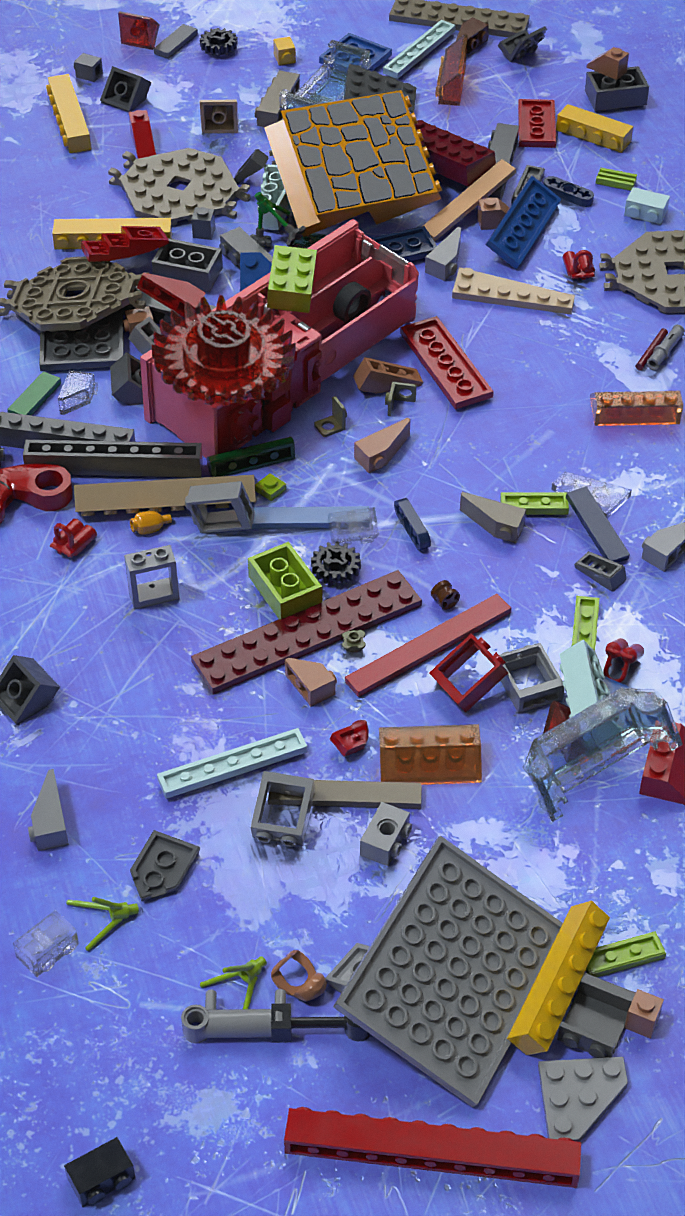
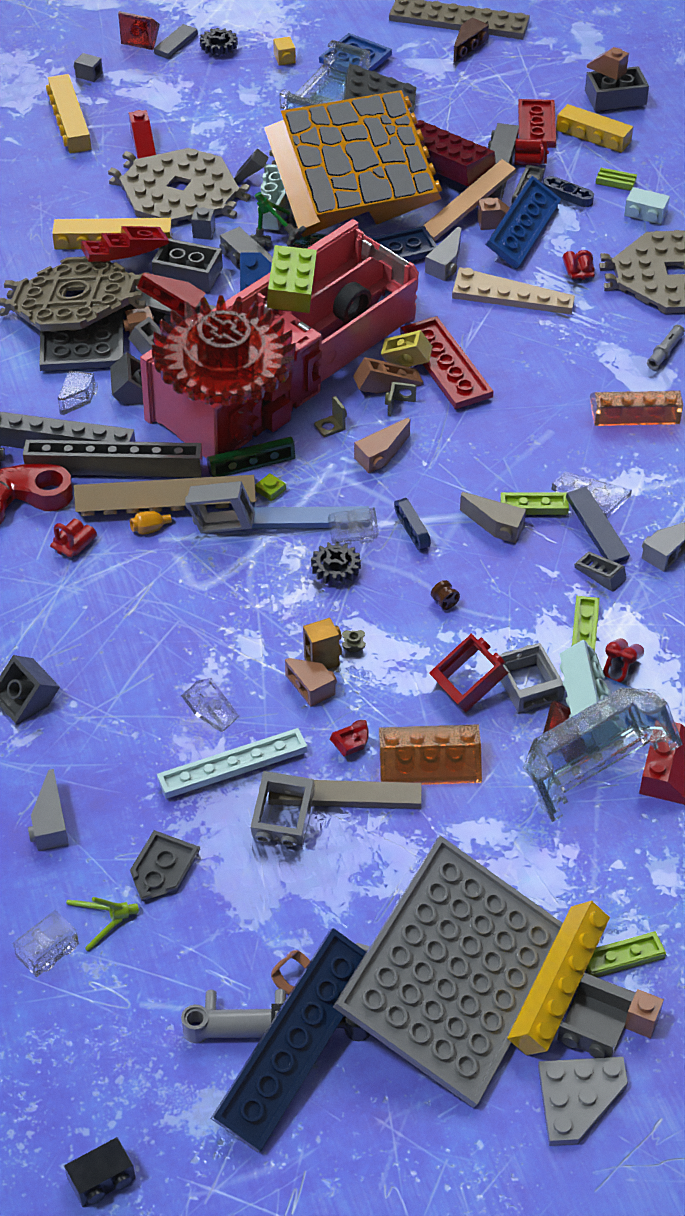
(35, 394): tile -> none
(125, 89): dark grey slope -> none
(154, 591): light grey window -> none
(210, 704): none -> clear slope
(219, 116): tan slope -> none
(247, 973): lime plant -> none
(269, 107): dark tan brick -> none
(284, 580): lime brick -> none
(289, 1044): none -> dark blue plate
(305, 631): plate -> none
(322, 643): none -> pearl gold brick
(383, 847): light grey brick -> none
(407, 349): none -> light yellow brick
(419, 49): light aqua plate -> none
(427, 645): tile -> none
(433, 1147): red brick -> none
(452, 73): clear orange slope -> none
(521, 43): dark grey bracket -> none
(530, 152): none -> red piece
(648, 353): dark red bar -> none

